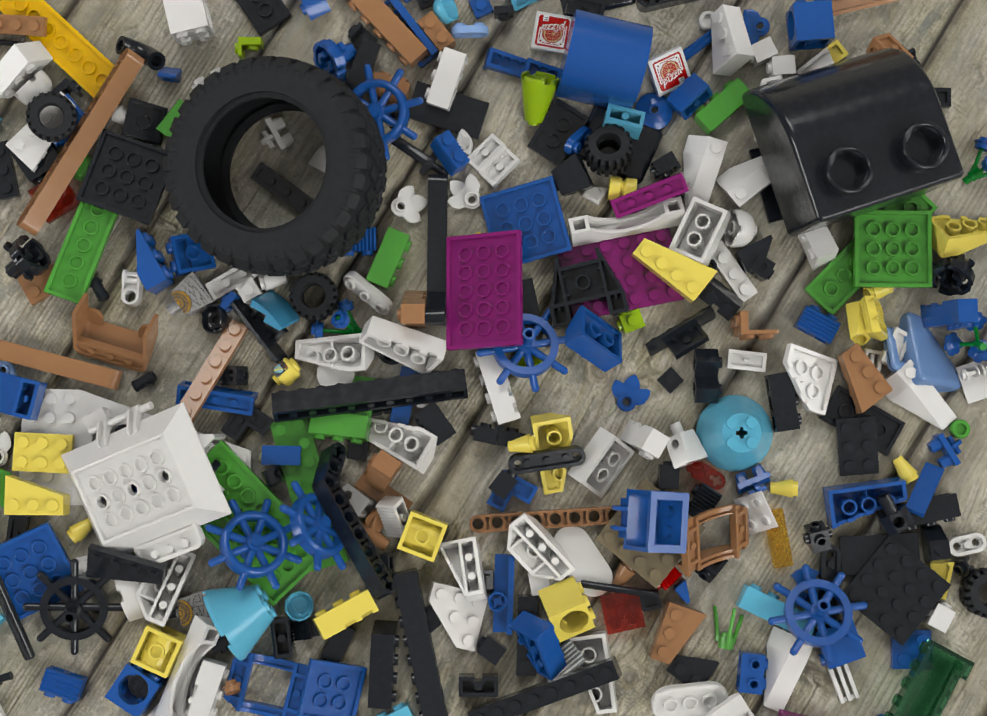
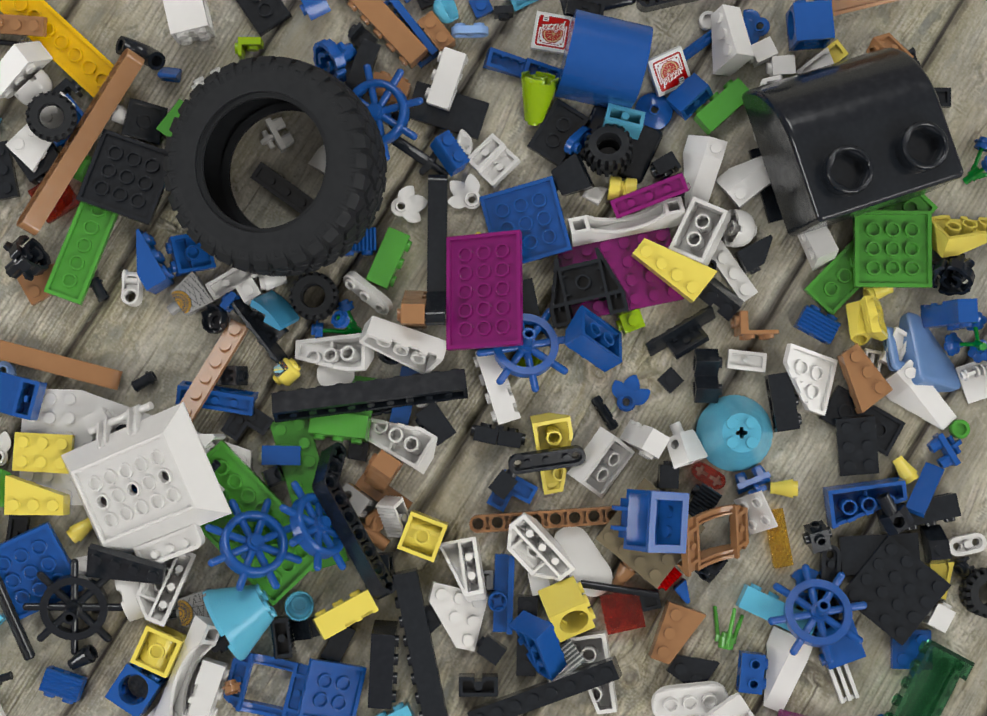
(83, 657): none -> black cone
(111, 342): medium nougat windscreen -> none
(524, 444): light yellow cone -> none
(604, 412): none -> black axle
(698, 470): clear red plate -> none
(762, 268): black bracket -> none

